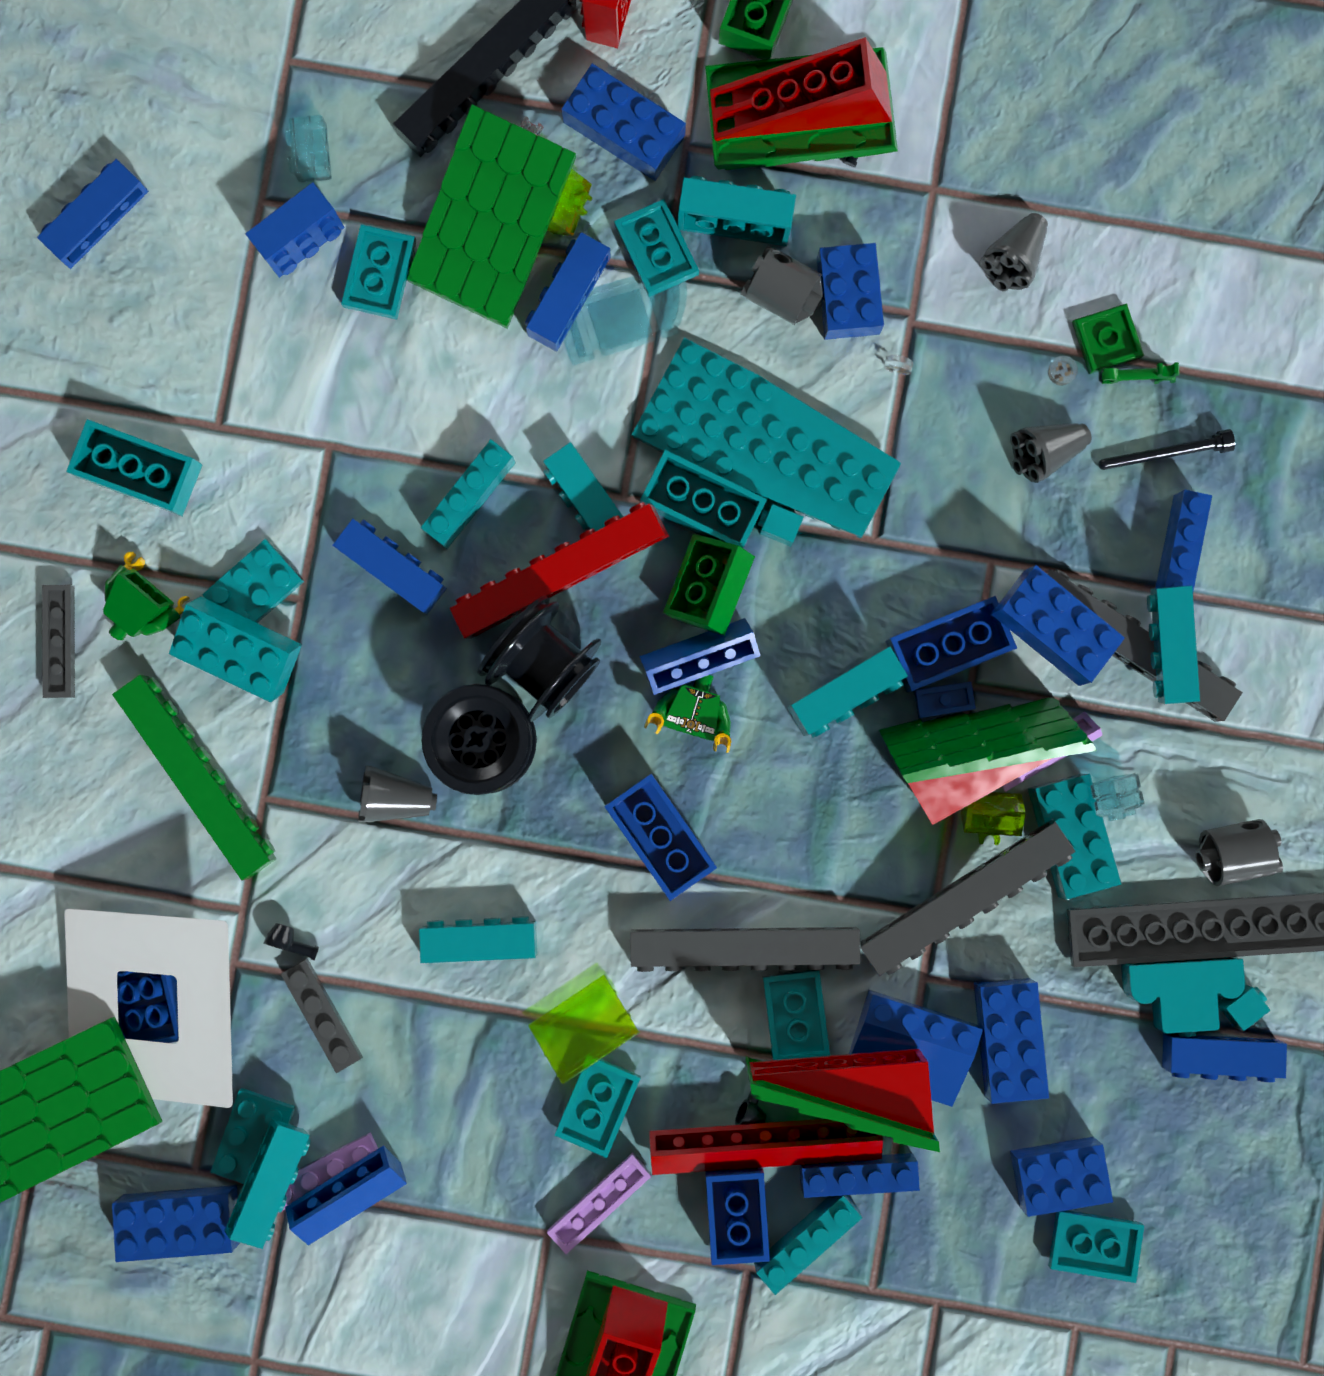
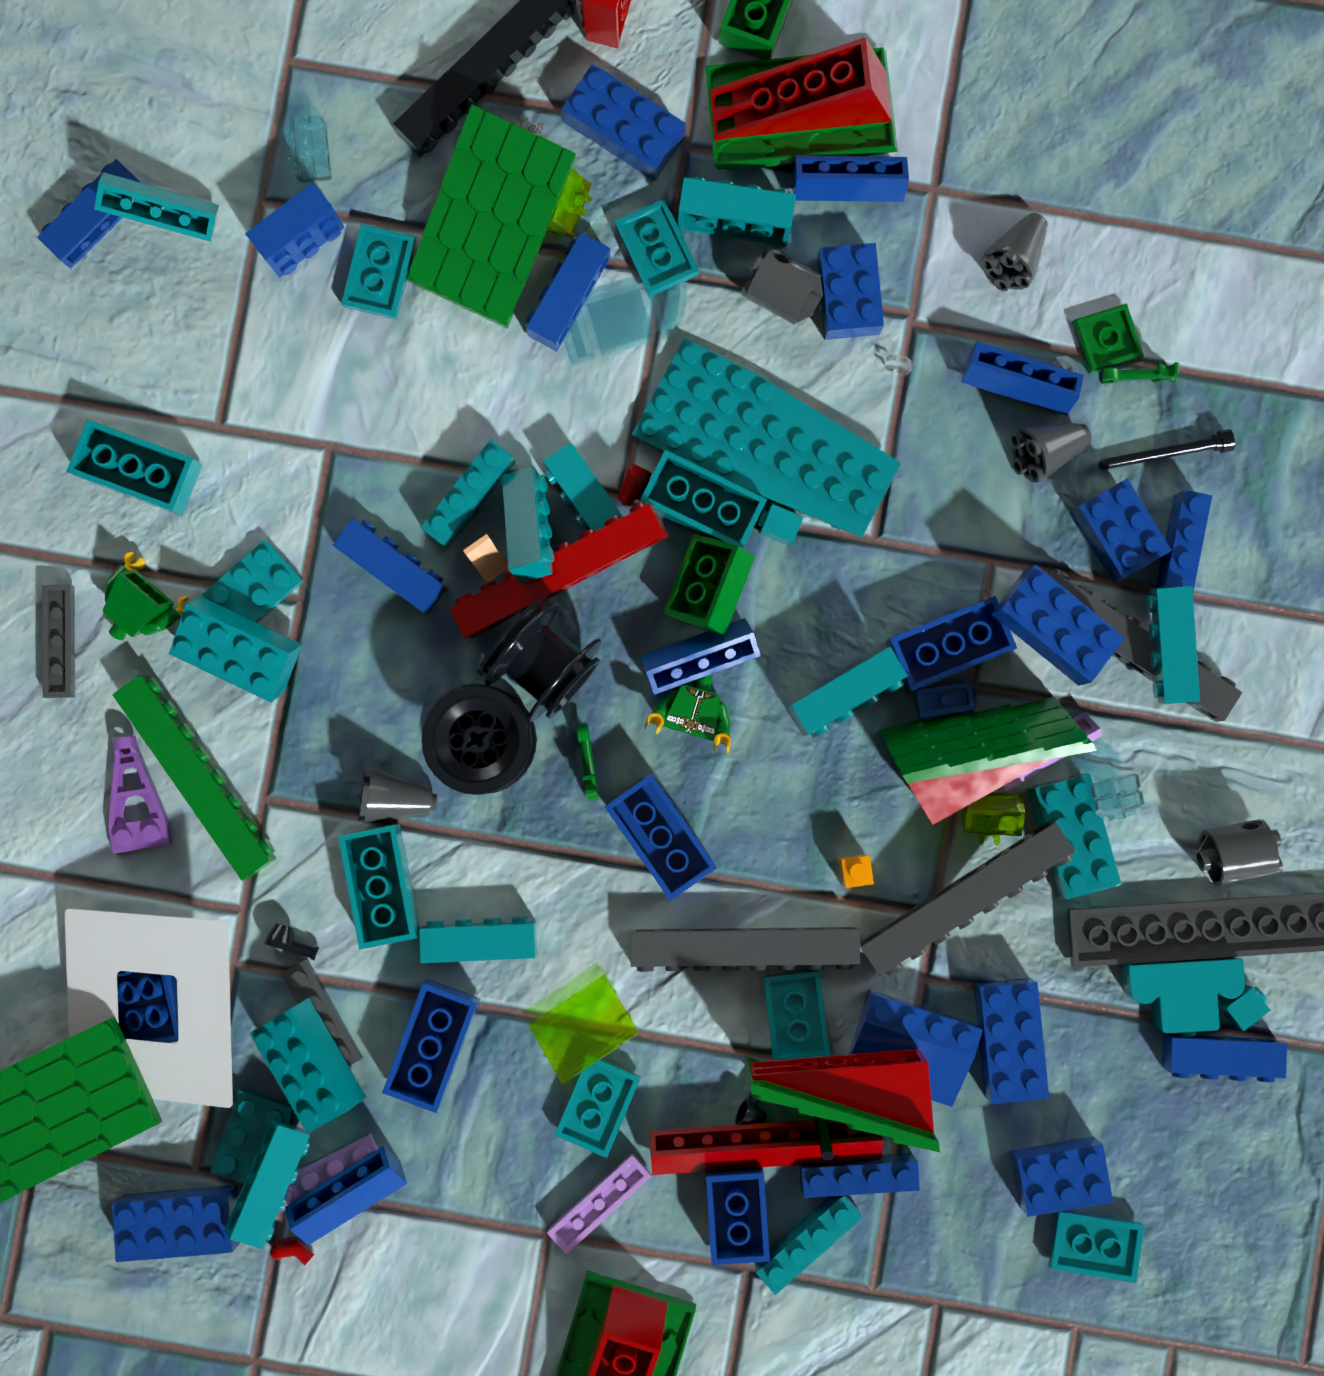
(139, 834): none -> medium lavender plate
(156, 206): none -> teal brick
(290, 1247): none -> red arm
(308, 1065): none -> teal brick
(379, 886): none -> teal brick
(431, 1045): none -> blue brick
(486, 558): none -> light nougat slope
(527, 524): none -> teal brick
(587, 762): none -> green bar
(634, 483): none -> red cone
(824, 1138): none -> black bar
(850, 178): none -> blue brick
(855, 870): none -> light orange brick
(1022, 378): none -> blue brick
(1121, 531): none -> blue brick

